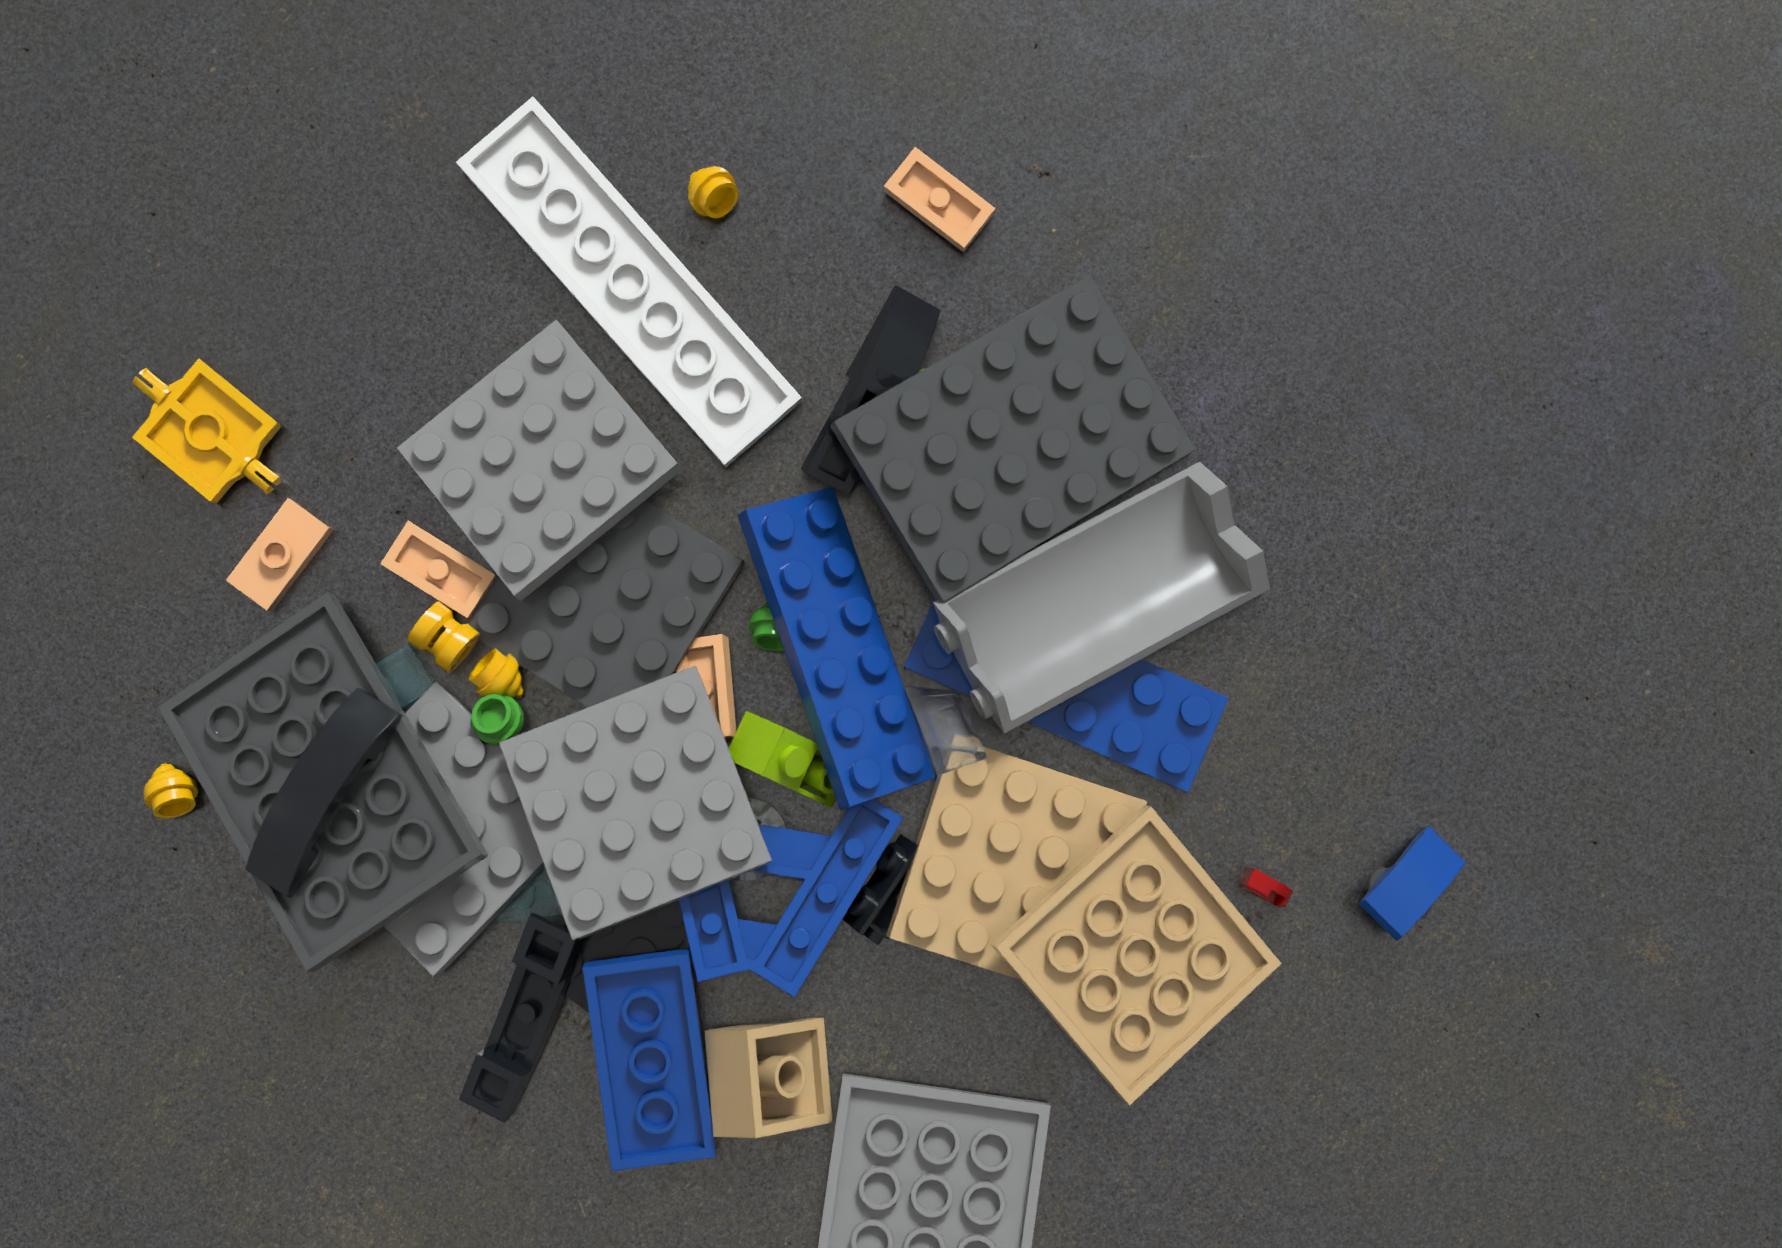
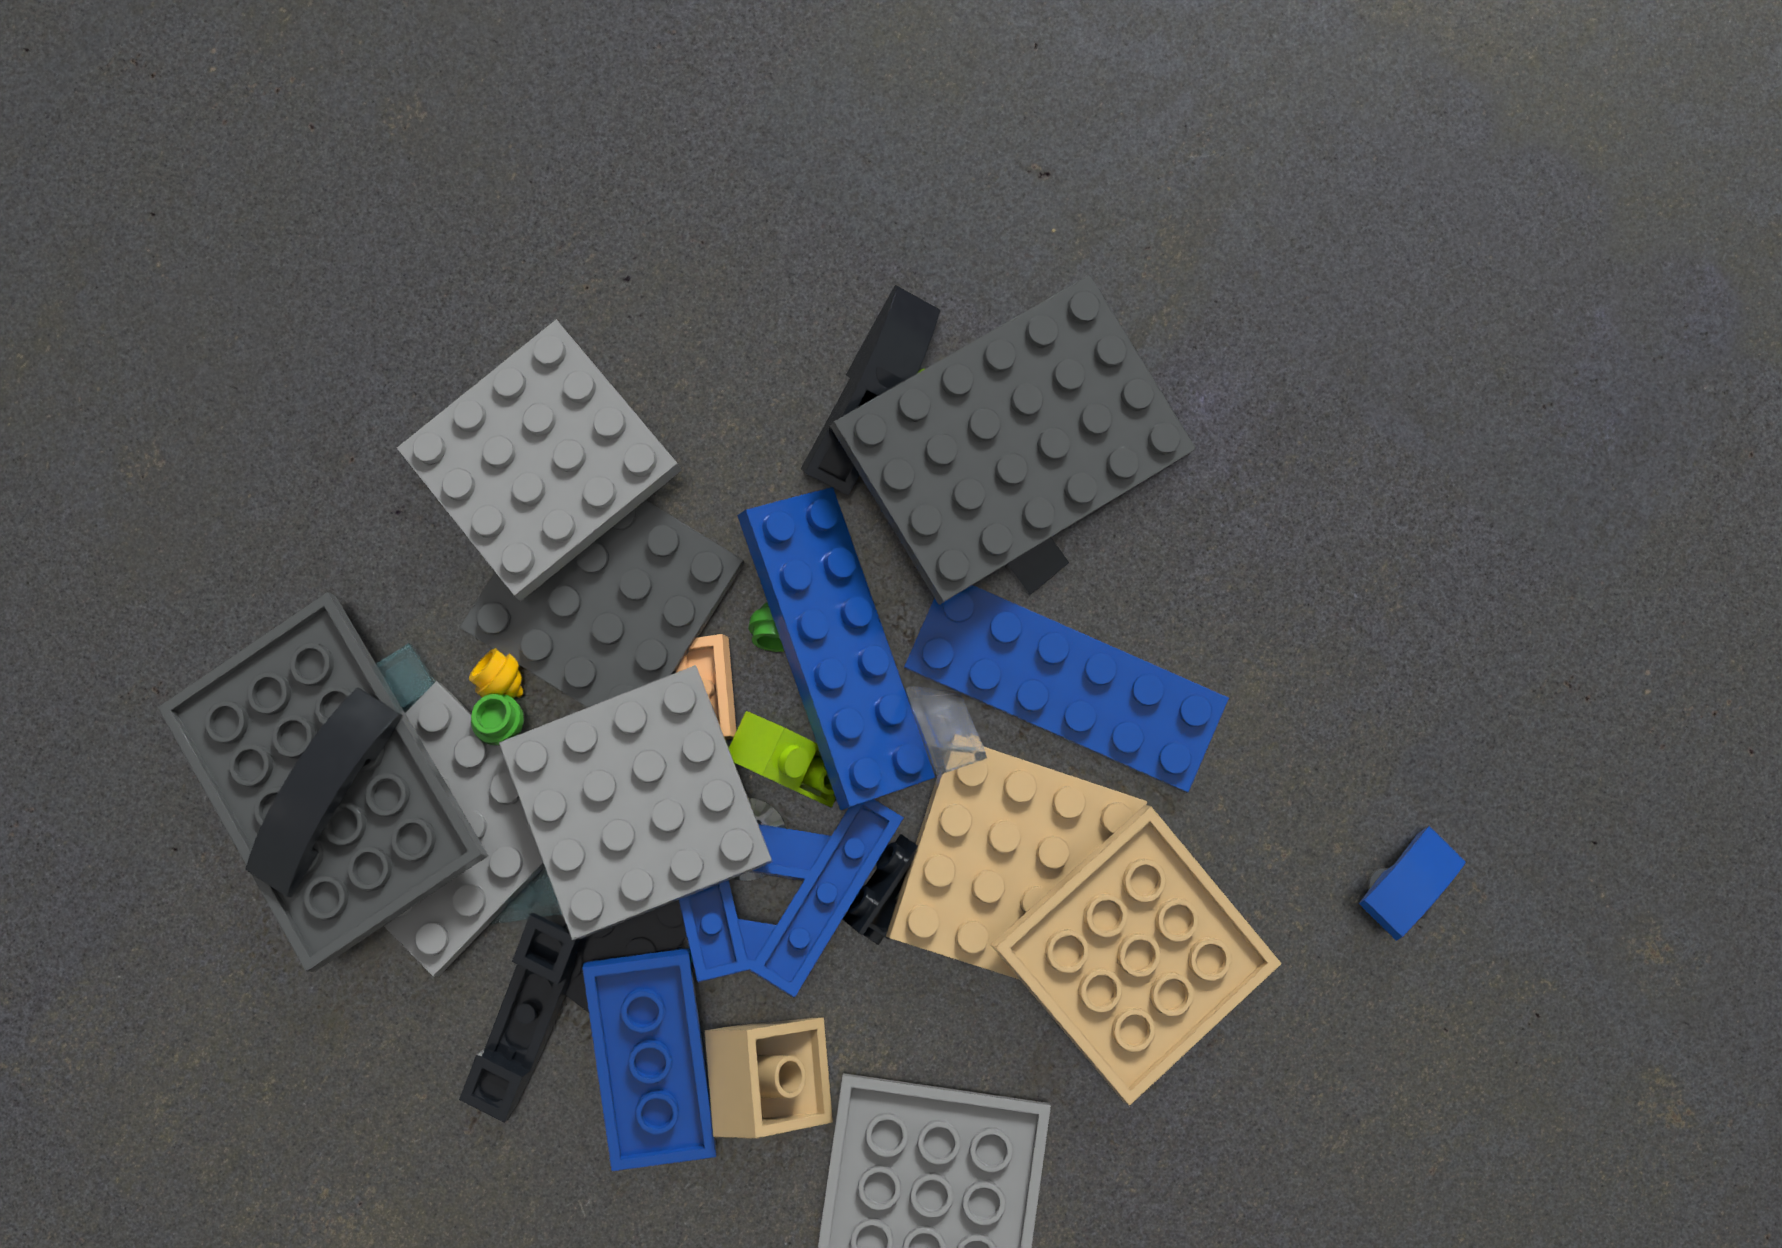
(170, 792): yellow plate -> none
(206, 431): yellow plate -> none
(279, 555): light nougat plate -> none
(438, 569): light nougat plate -> none
(443, 637): yellow wheel -> none
(629, 282): white plate -> none
(712, 192): yellow plate -> none
(939, 199): light nougat plate -> none
(1101, 597): light grey cylinder -> none
(1265, 887): red tile -> none

